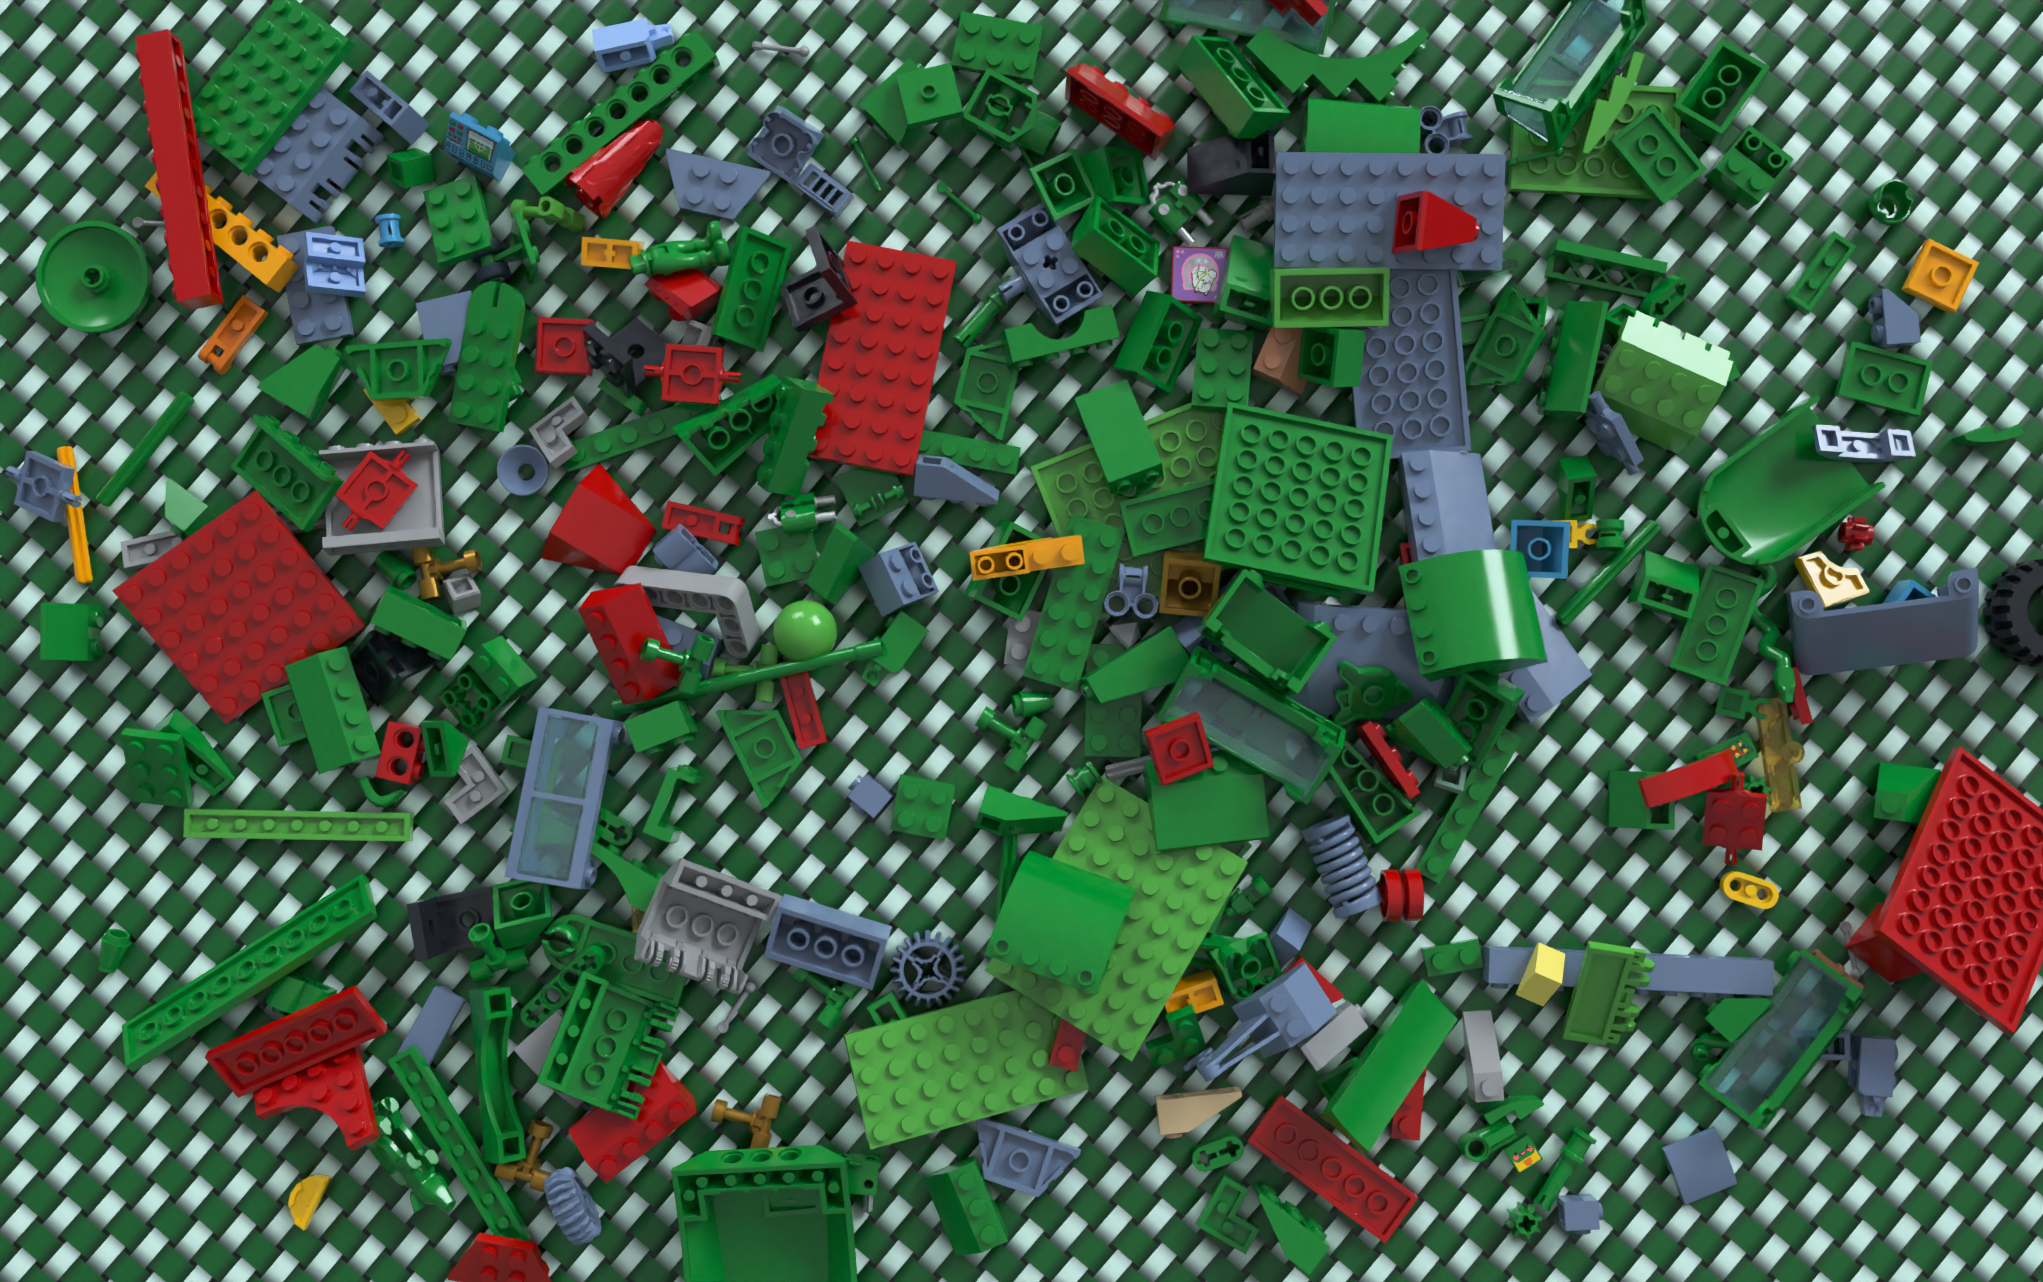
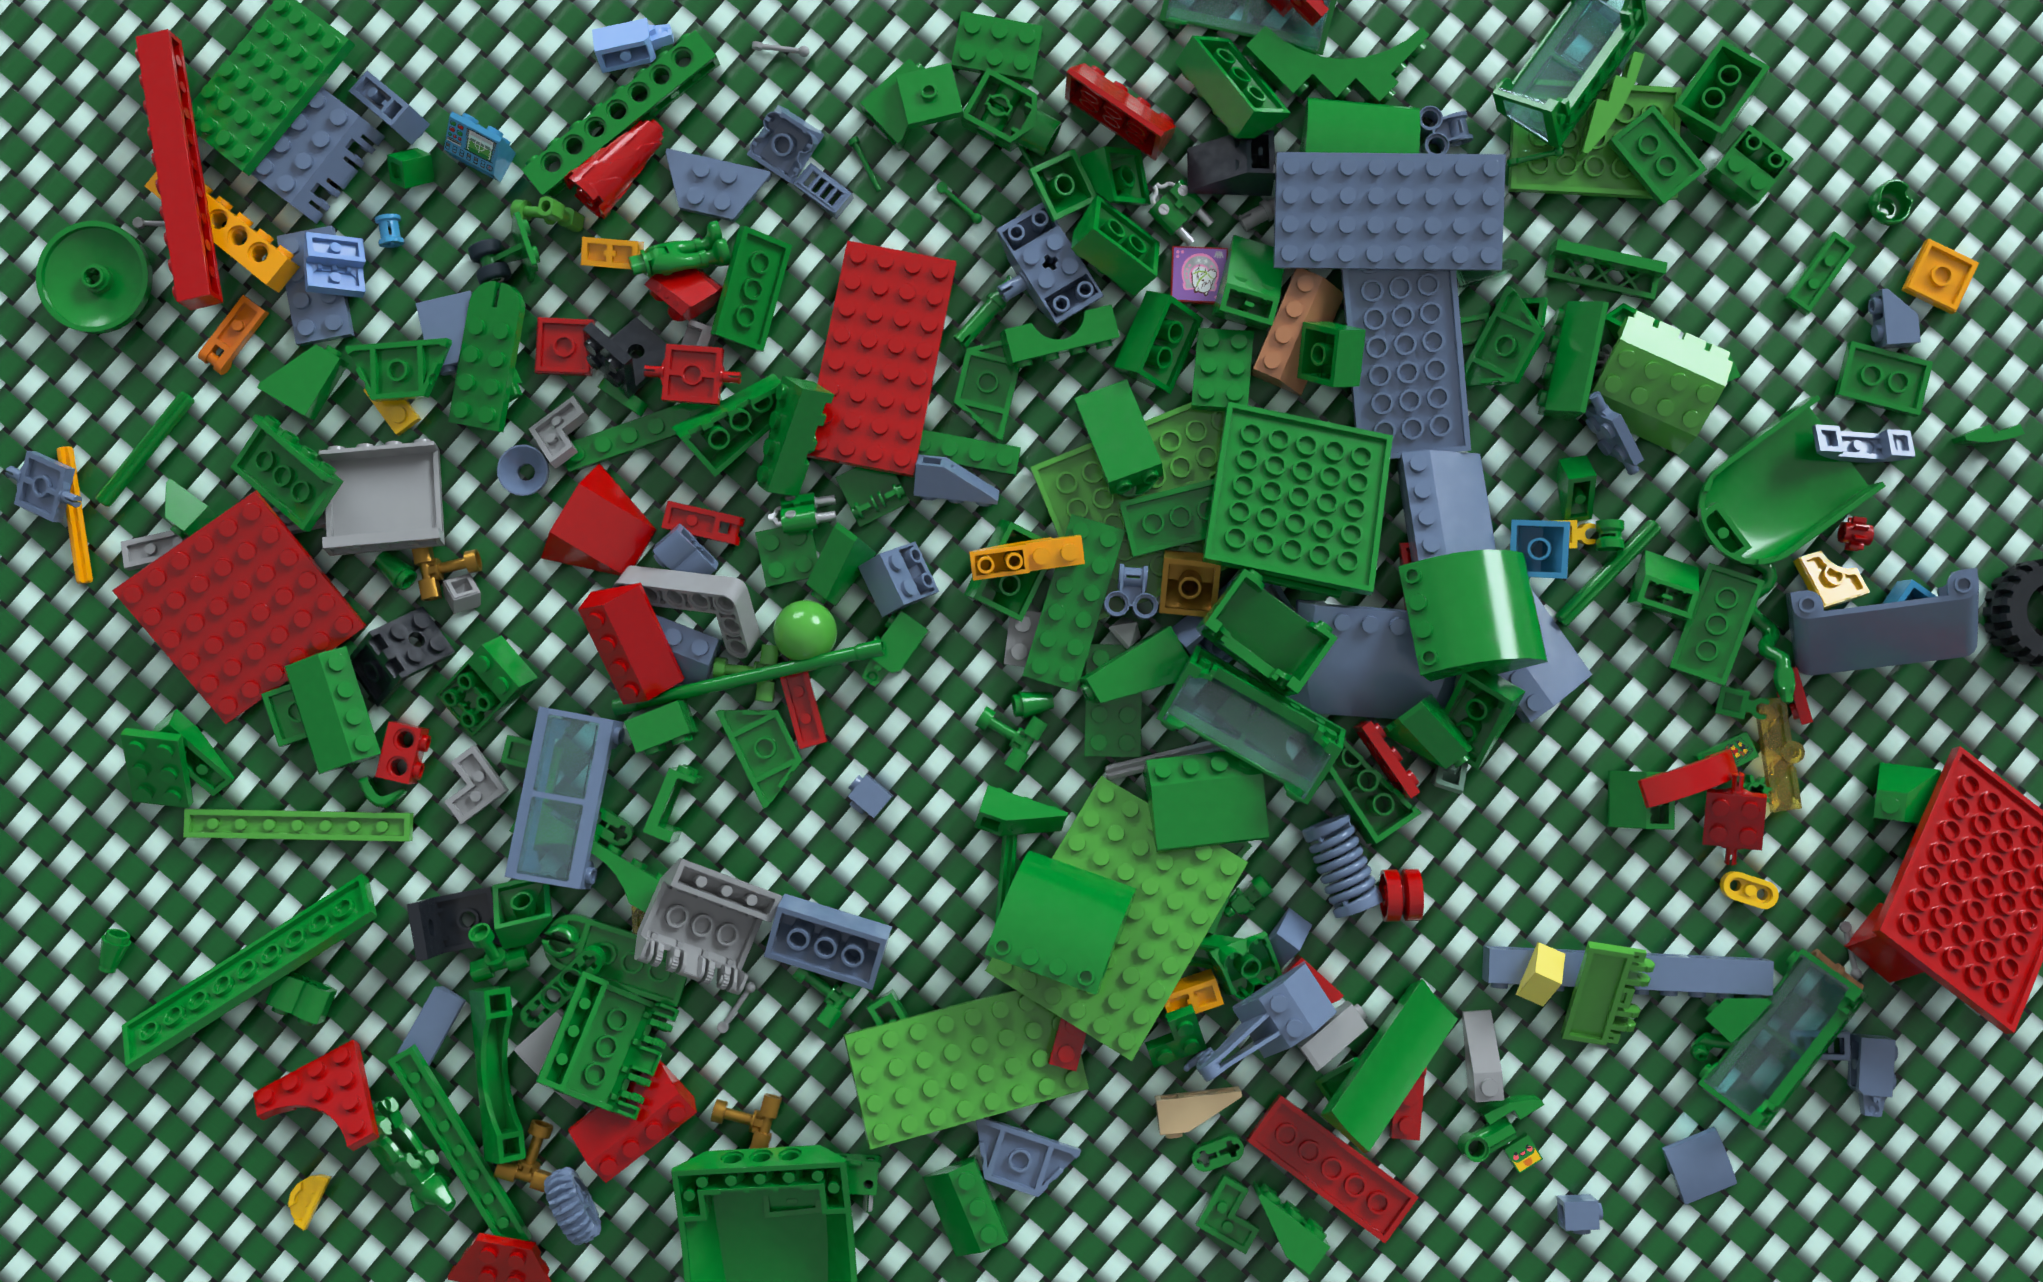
(71, 632): green slope -> none
(296, 1041): red plate -> none
(376, 490): red plate -> none
(418, 623): green slope -> none
(443, 748): green slope -> none
(458, 220): green plate -> none
(688, 662): green bar -> none
(826, 279): black bracket -> none
(917, 960): sand blue gear -> none
(922, 807): green plate -> none
(1084, 778): green bush -> none
(1179, 748): red tile -> none
(1329, 297): bright green slope -> none
(1367, 693): green tile -> none
(1429, 223): red slope -> none
(1452, 957): green plate -> none
(1465, 809): green plate -> none
(1516, 1217): green gear -> none
(1571, 1157): green pin -> none
(1665, 297): green beam -> none

